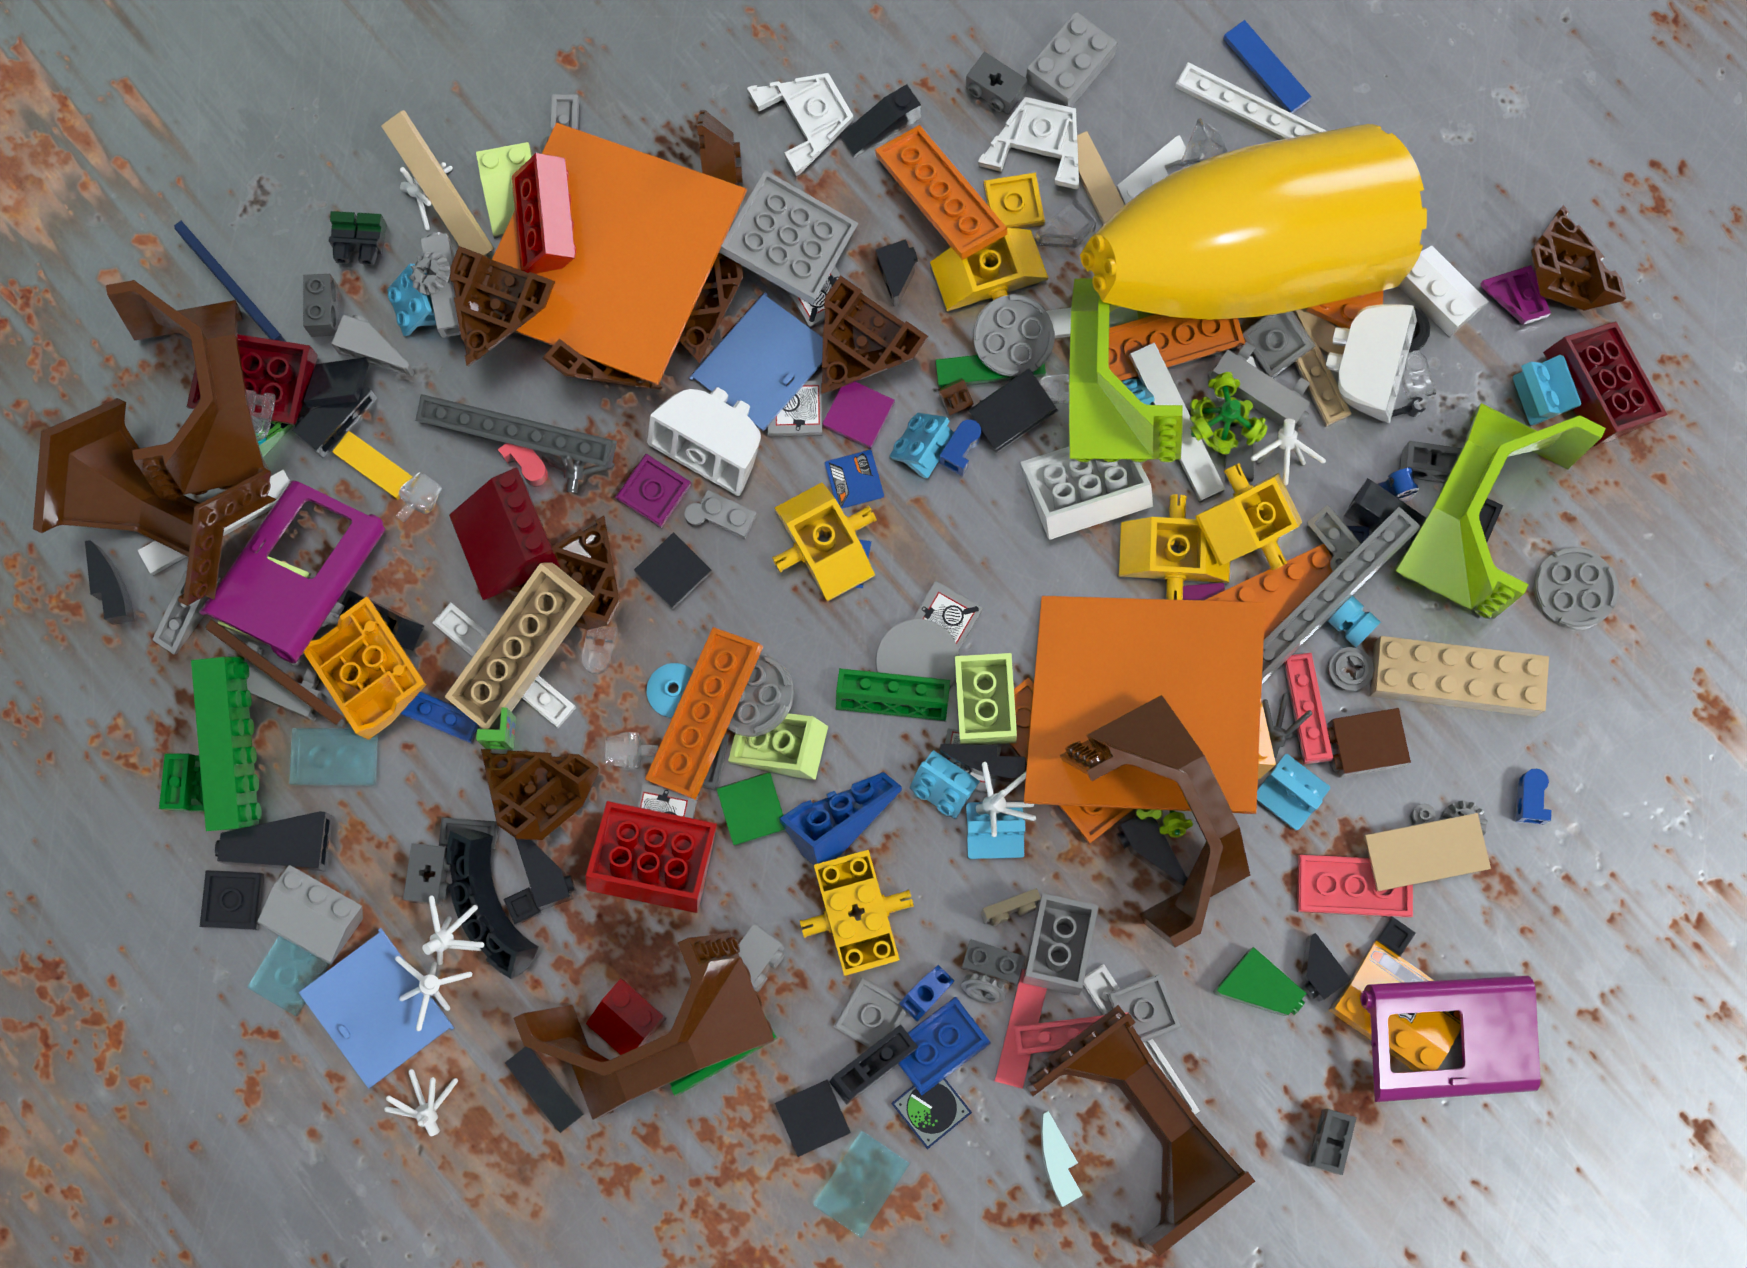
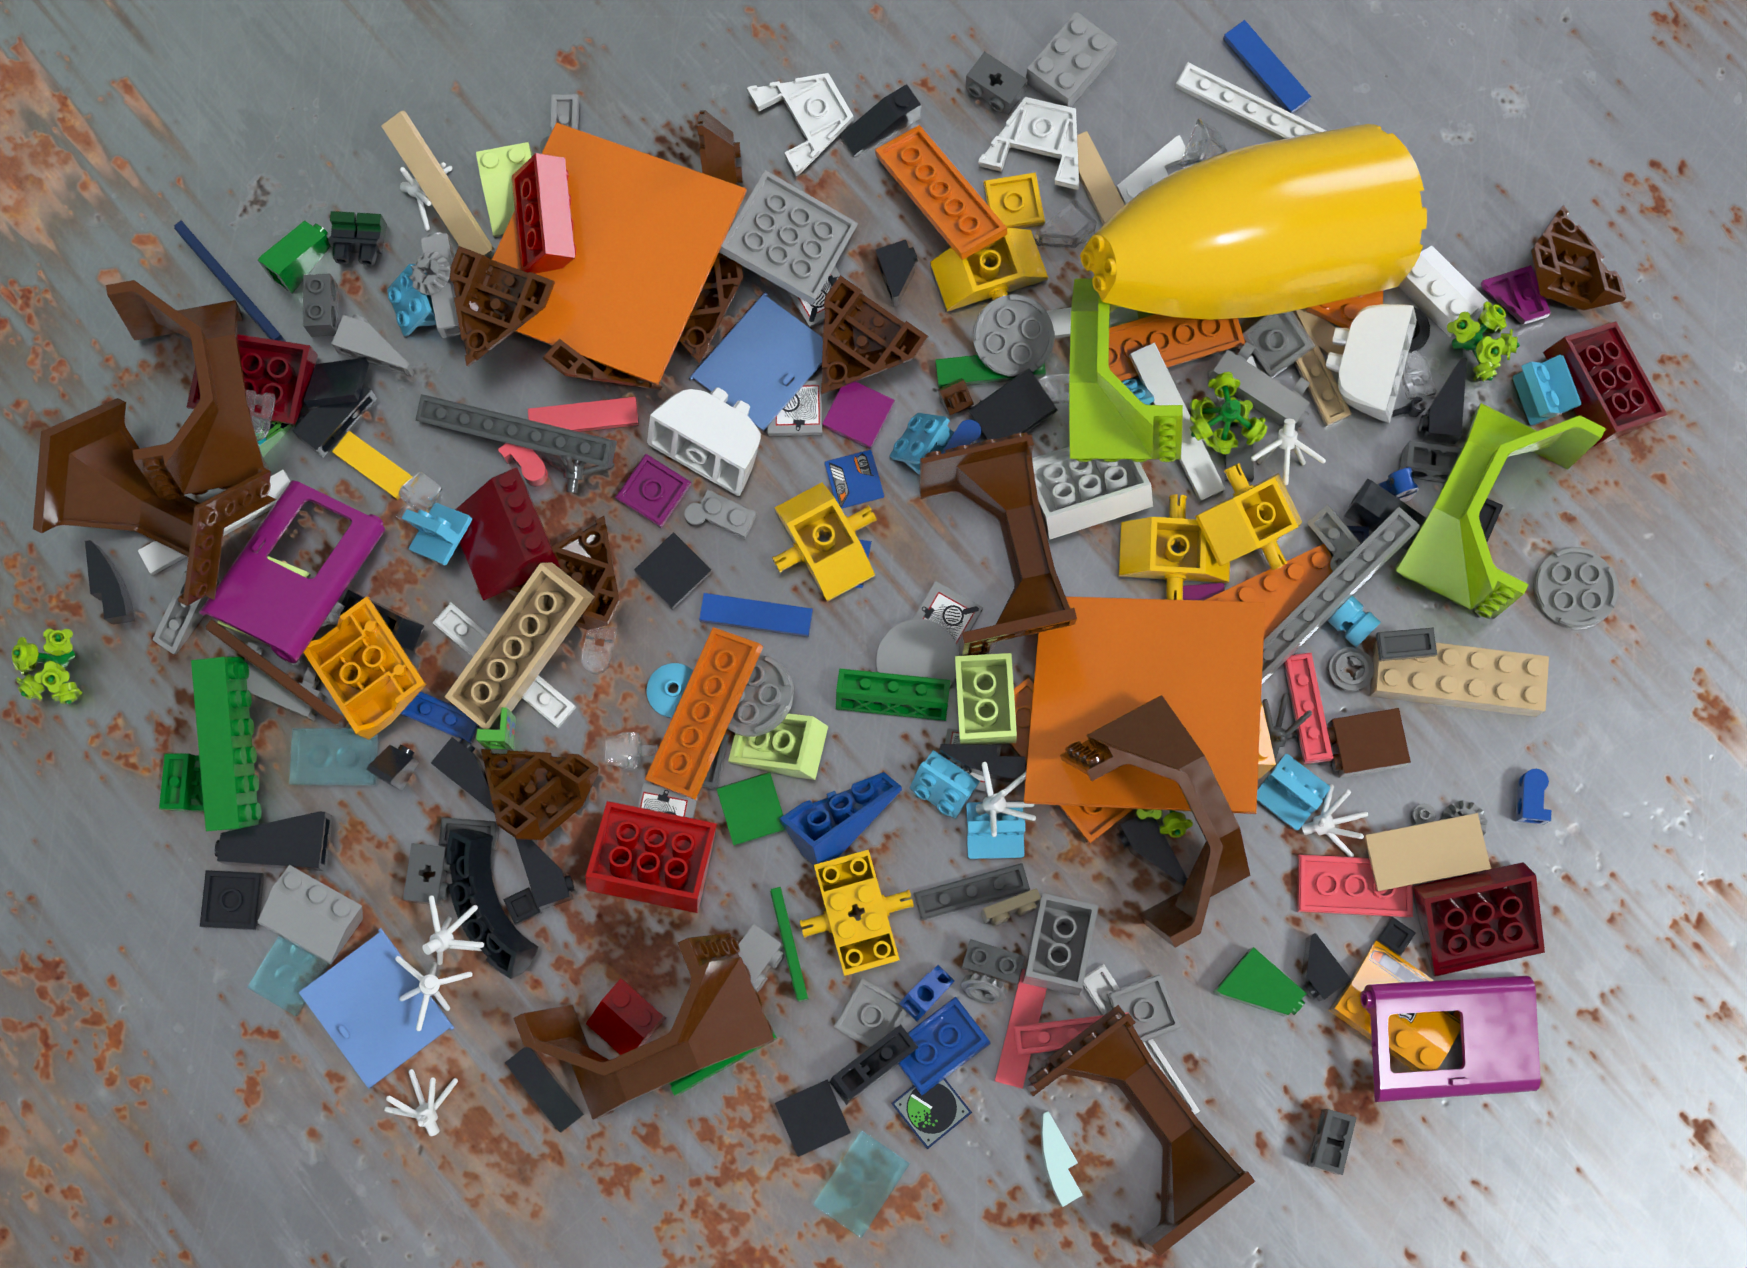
(26, 656): none -> lime plant
(295, 255): none -> green slope
(394, 766): none -> black slope
(438, 531): none -> medium azure bracket
(464, 769): none -> black slope
(589, 415): none -> coral tile
(756, 615): none -> blue tile
(789, 944): none -> green tile
(971, 891): none -> dark grey tile
(1002, 482): none -> reddish brown panel
(1326, 824): none -> white plant
(1406, 644): none -> dark grey tile
(1445, 415): none -> black slope
(1480, 918): none -> dark red slope
(1486, 350): none -> lime plant

